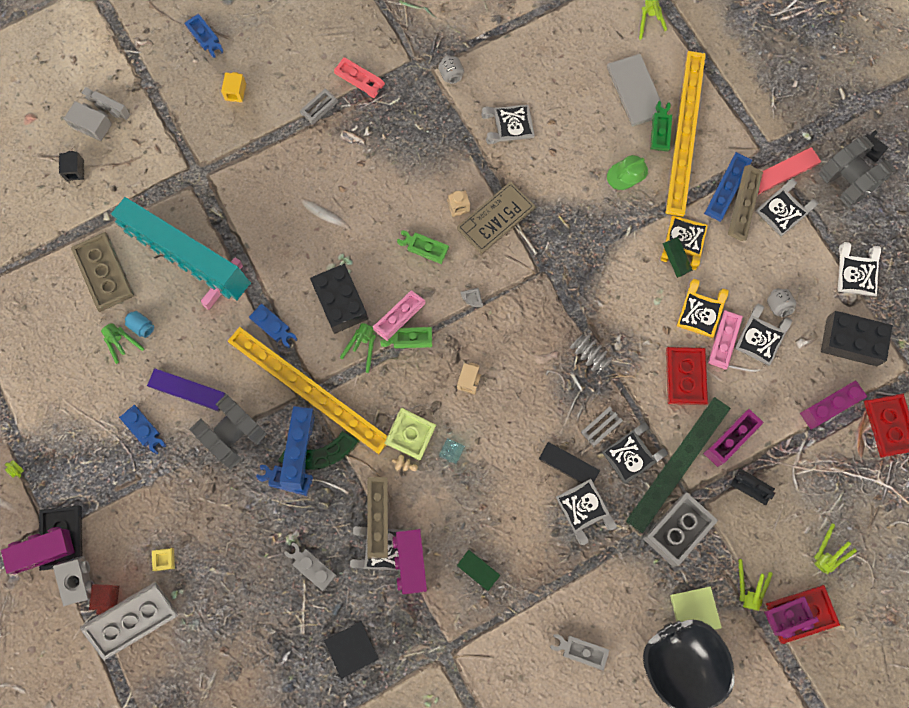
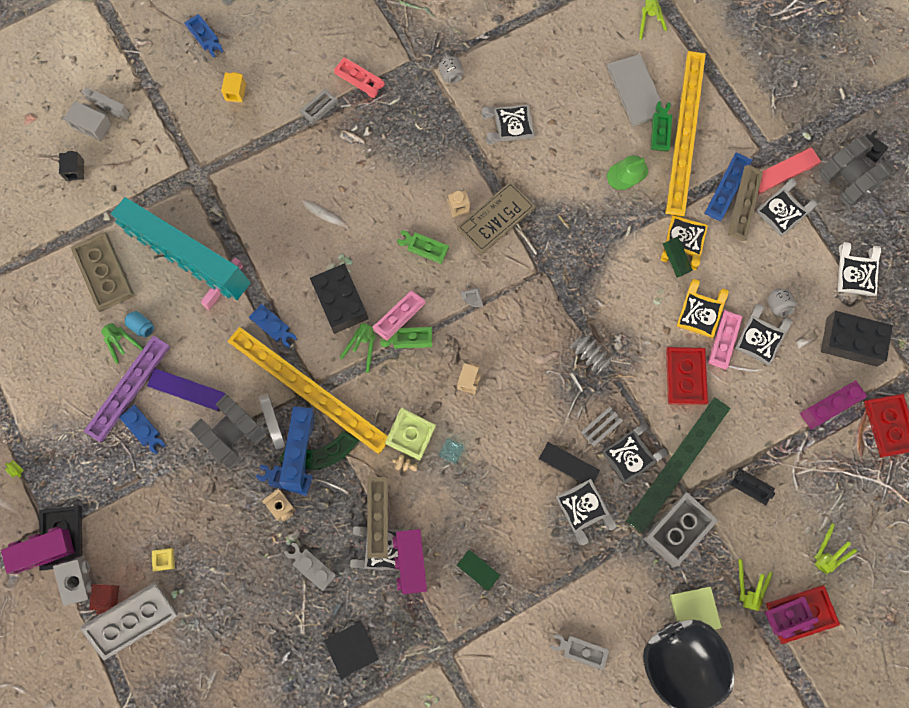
(127, 389): none -> medium lavender plate
(272, 421): none -> light grey piece
(279, 497): none -> tan brick
(733, 438): magenta brick -> none

